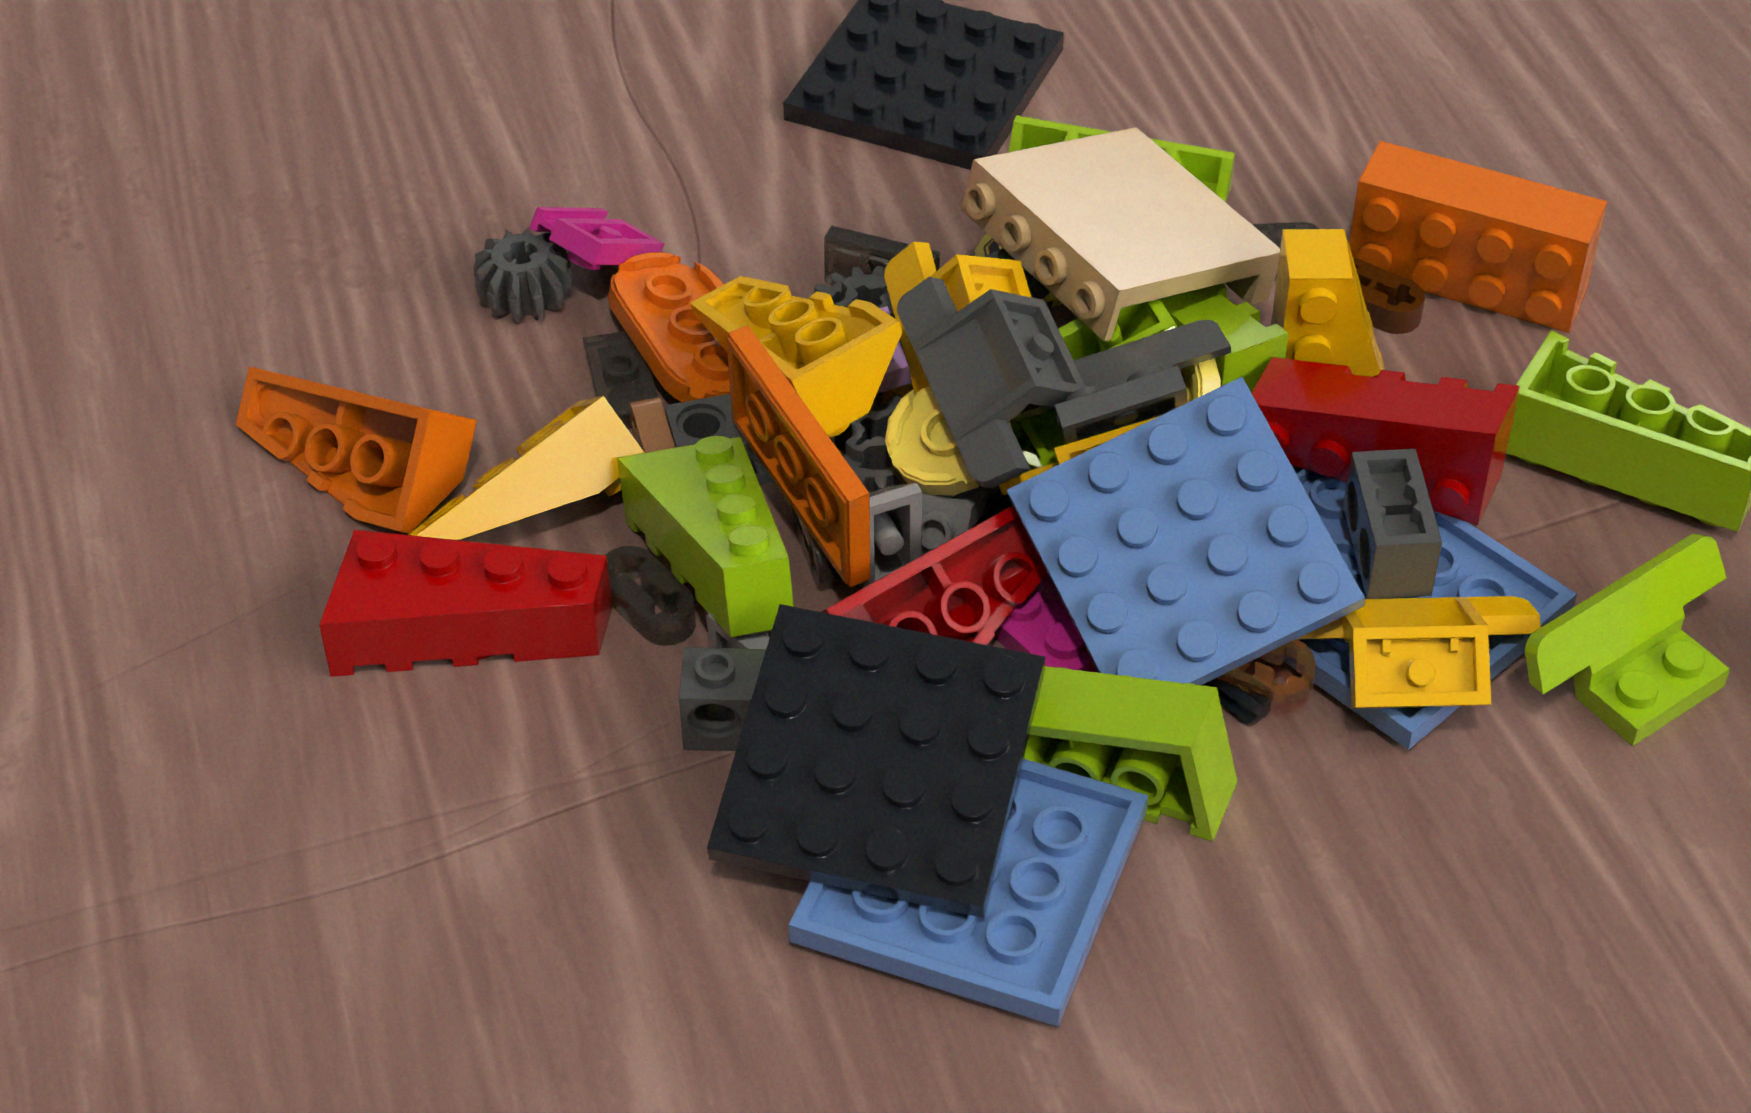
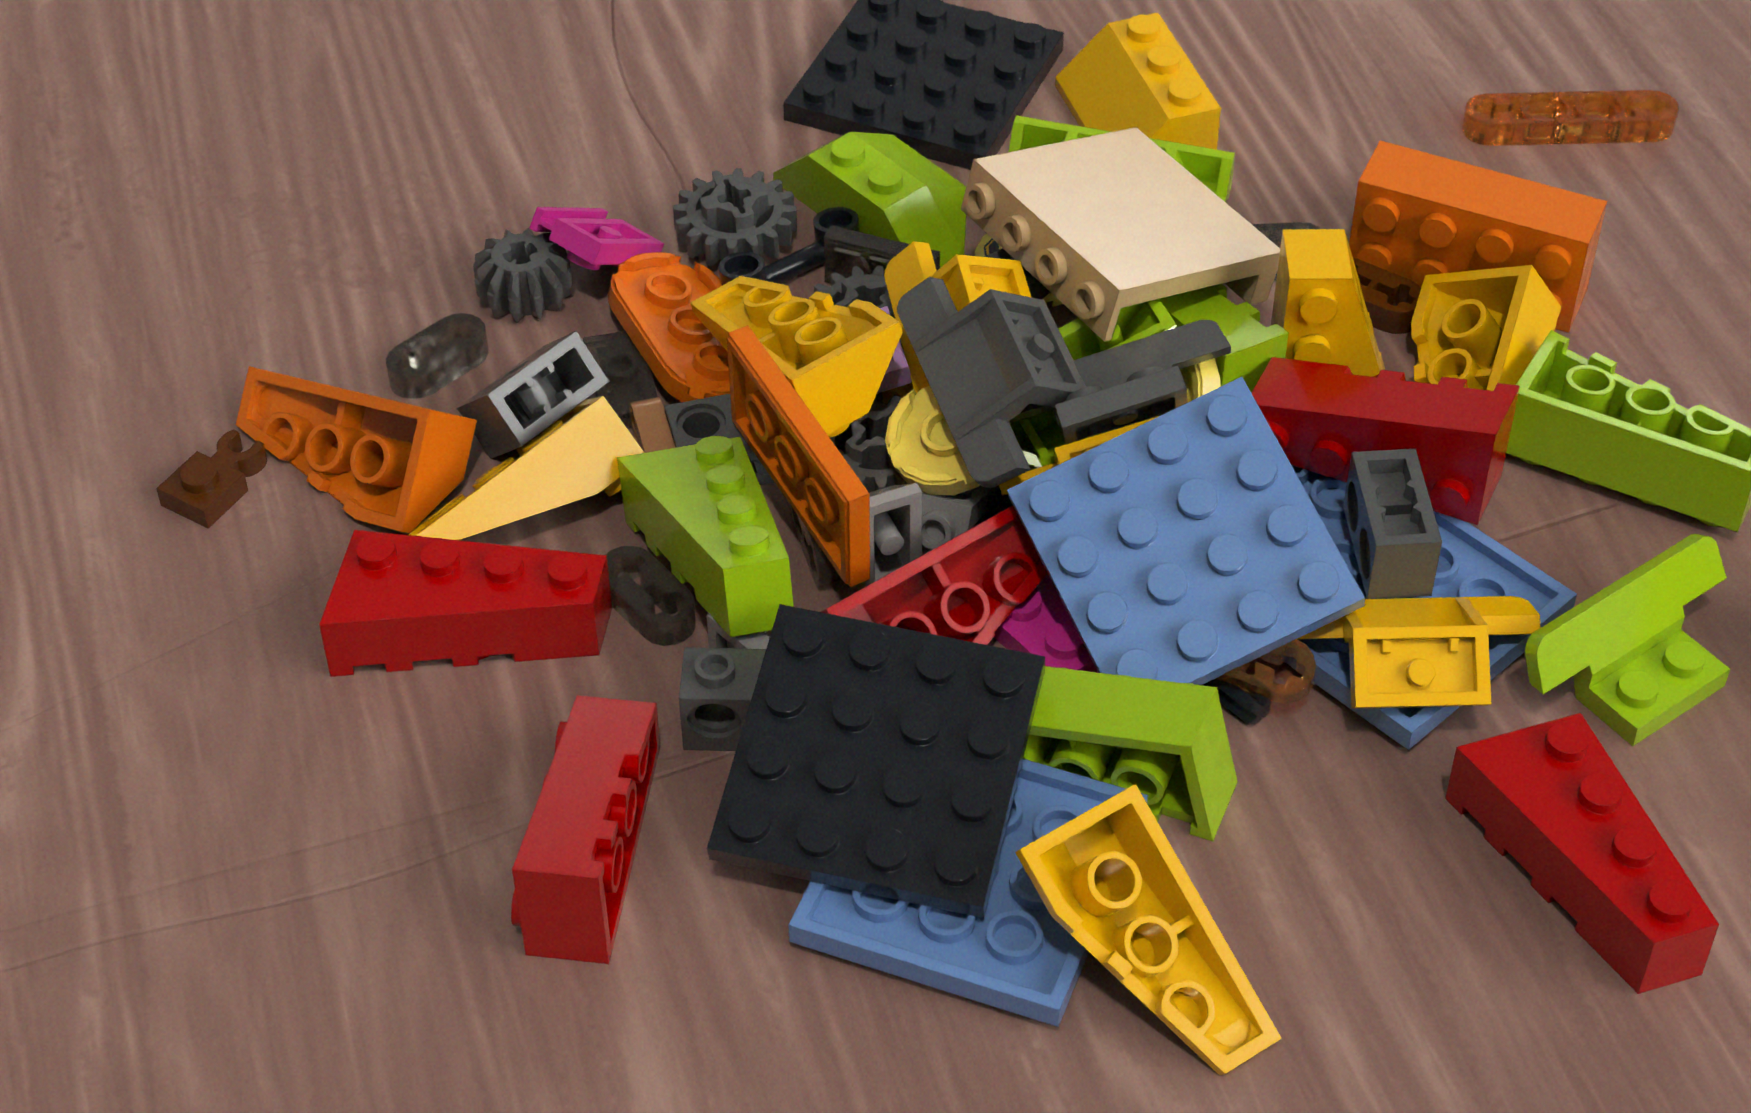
(211, 485): none -> reddish brown plate
(437, 356): none -> clear smoke beam
(534, 394): none -> dark grey brick
(586, 830): none -> red wedge
(734, 216): none -> dark grey gear
(794, 264): none -> black bar
(887, 185): none -> lime wedge
(1138, 913): none -> yellow wedge
(1141, 80): none -> yellow slope
(1481, 325): none -> yellow wedge
(1588, 846): none -> red wedge
(1631, 116): none -> clear orange beam

